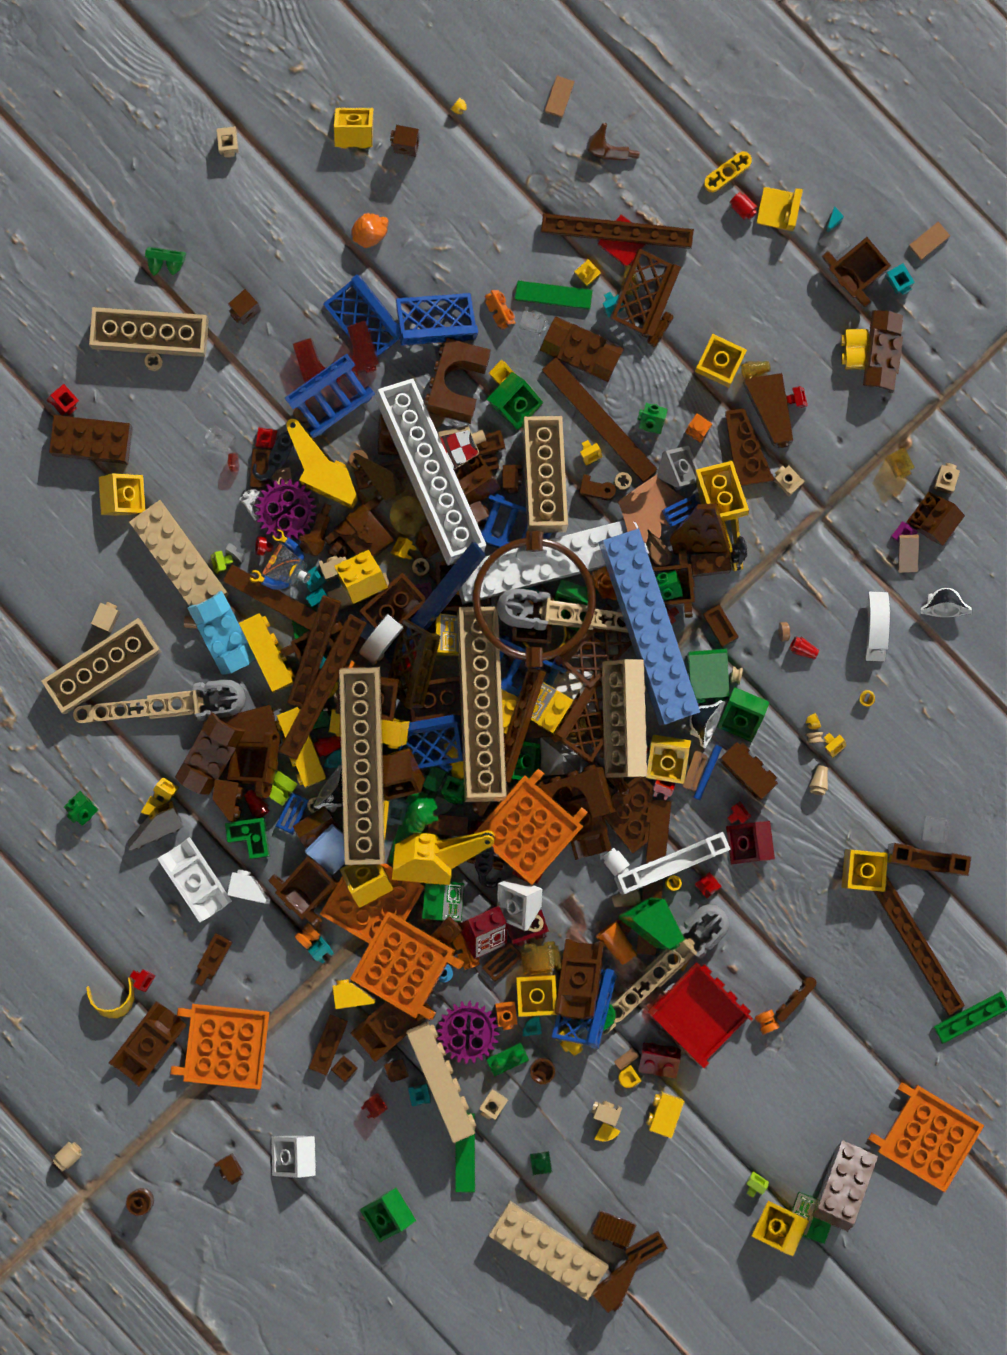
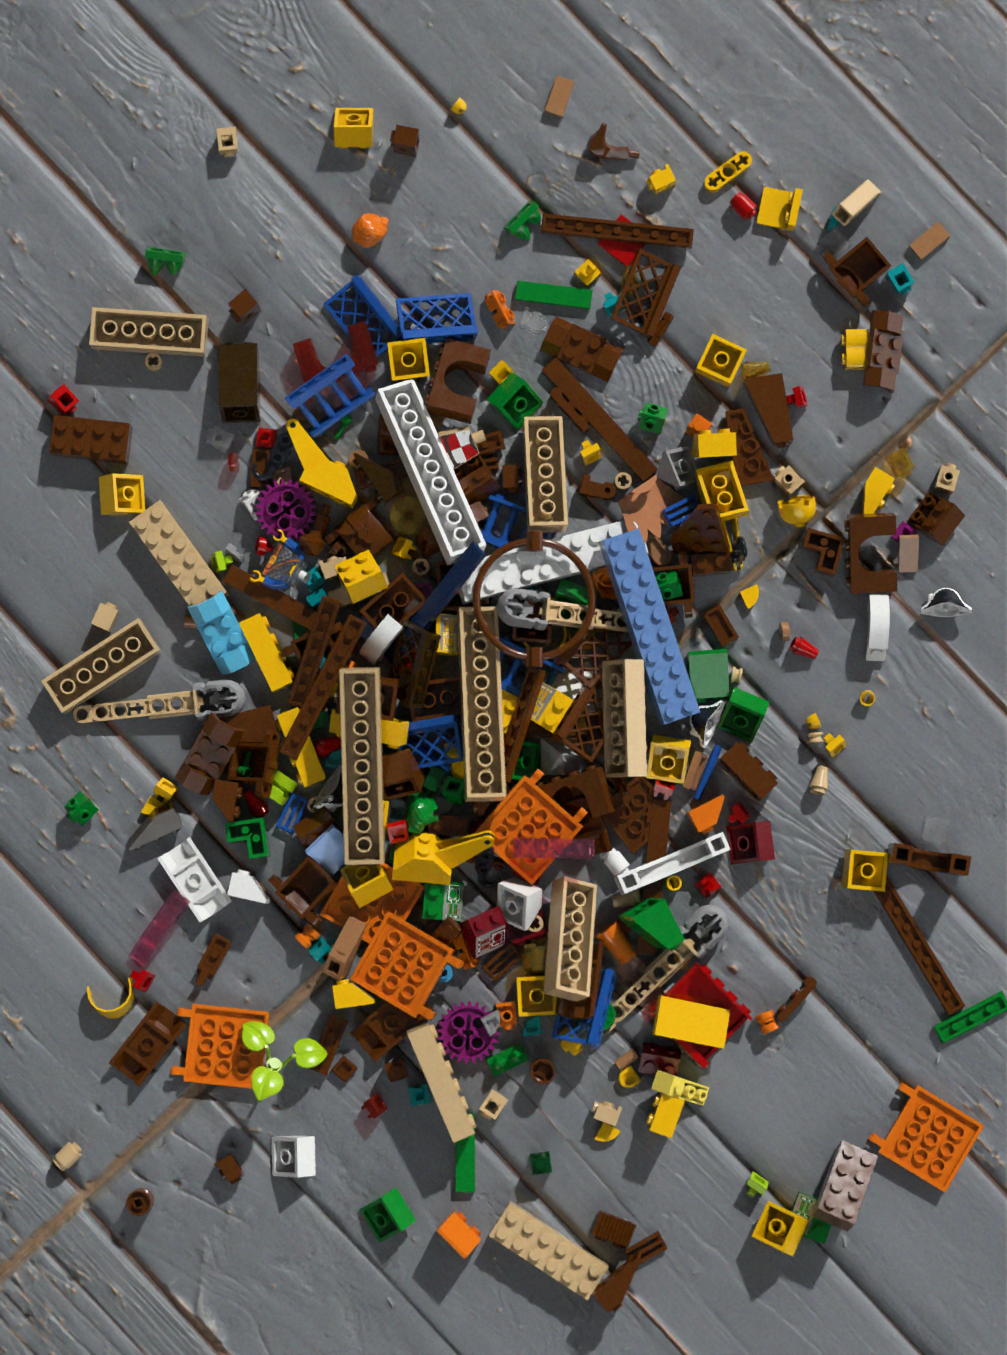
(159, 928): none -> clear pink slope
(239, 382): none -> dark brown slope
(245, 769): none -> green hand
(267, 1080): none -> lime plant
(345, 949): none -> medium nougat slope
(346, 420): none -> green hand
(397, 831): none -> red tile
(408, 359): none -> yellow slope
(459, 1233): none -> orange slope
(491, 1022): none -> light grey tile
(517, 224): none -> green tile
(554, 848): none -> clear pink slope
(568, 409): none -> reddish brown plate
(570, 939): none -> tan brick
(661, 180): none -> yellow brick
(680, 1088): none -> light yellow slope
(691, 1022): none -> yellow tile
(706, 815): none -> orange slope
(714, 444): none -> yellow slope
(750, 596): none -> yellow tile
(797, 510): none -> yellow cylinder
(827, 546): none -> reddish brown brick
(856, 202): none -> tan piece
(859, 529): none -> reddish brown arch
(875, 489): none -> yellow slope

